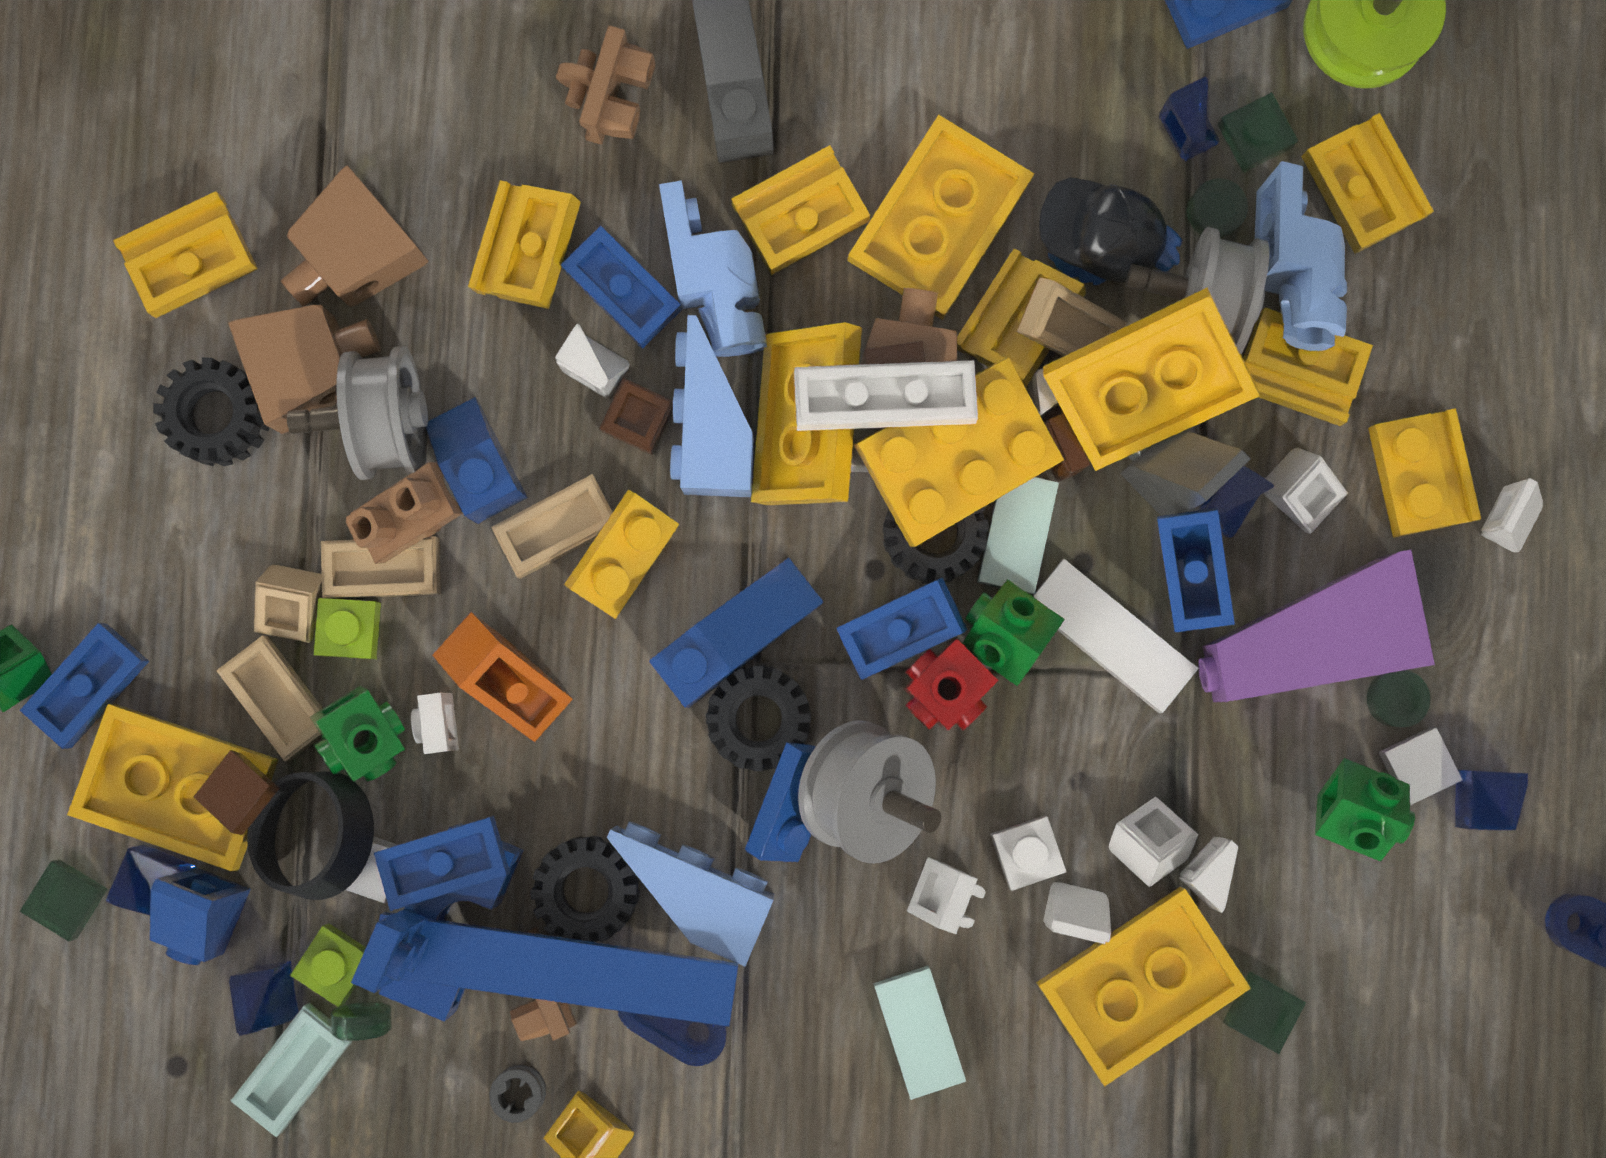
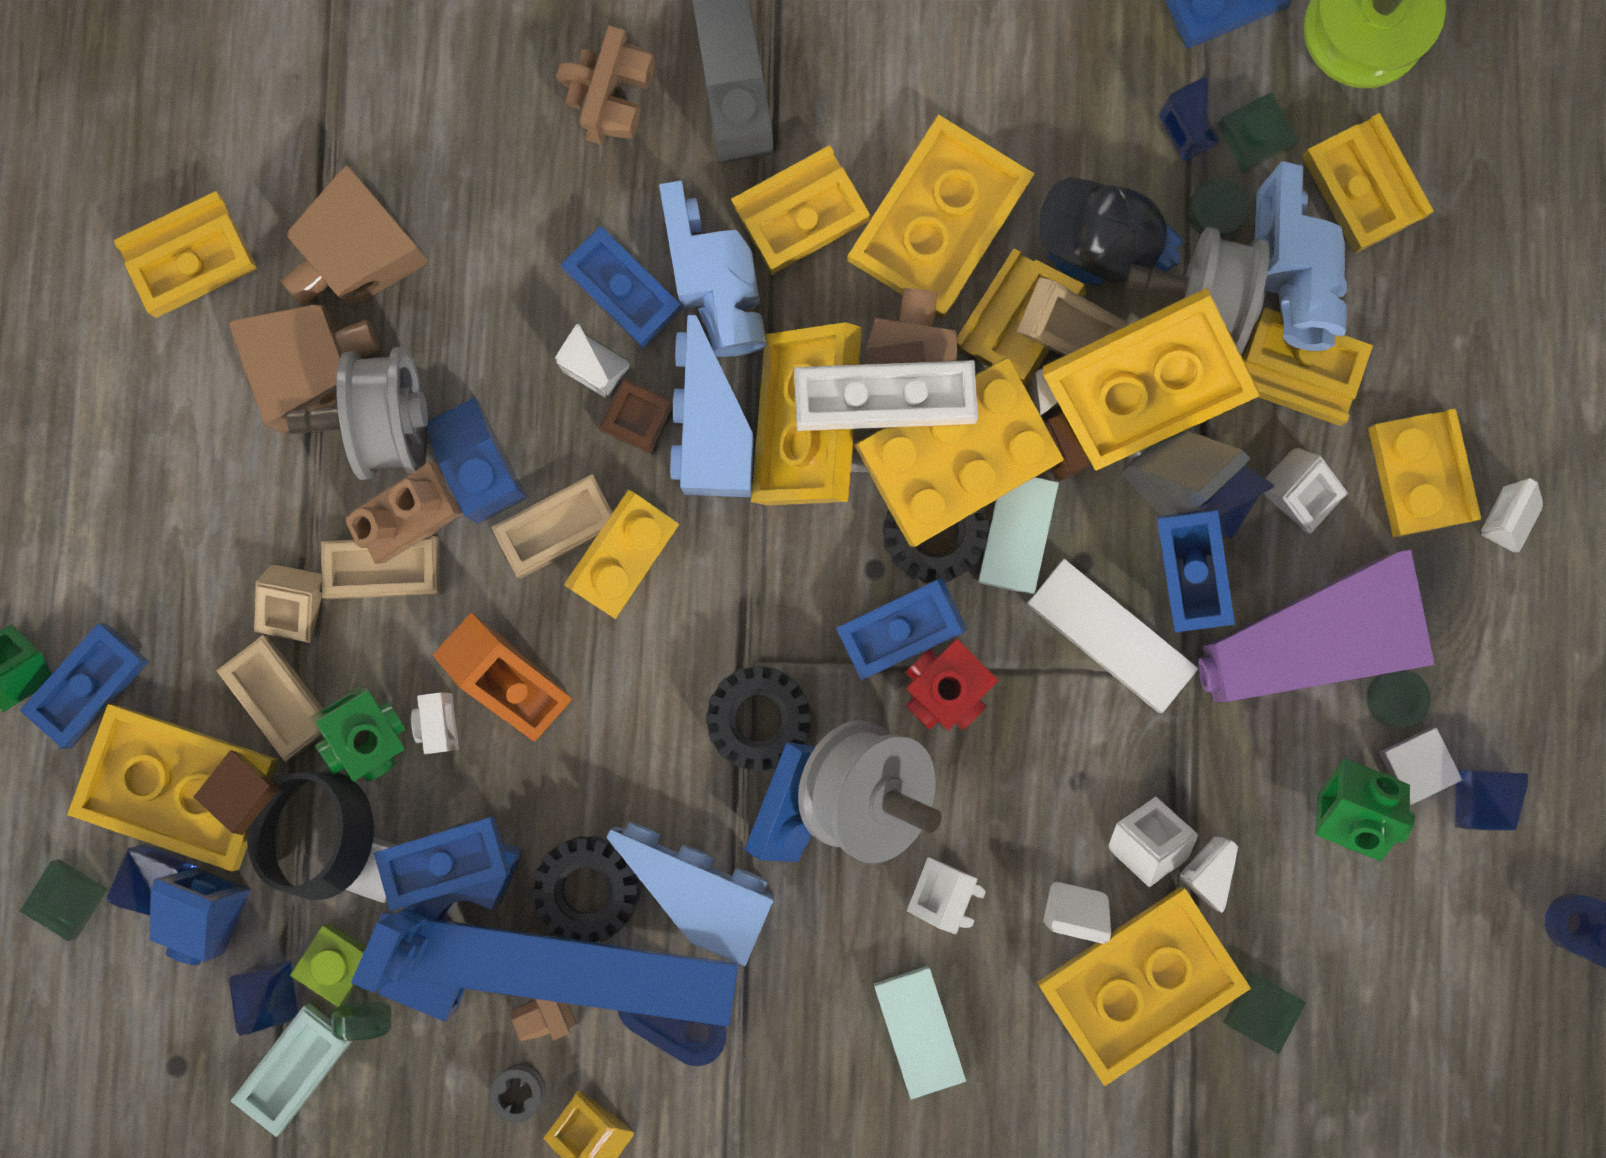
(180, 402): black tyre -> none
(347, 628): lime plate -> none
(524, 244): yellow plate -> none
(735, 633): blue slope -> none
(1010, 631): green brick -> none
(1028, 853): white plate -> none

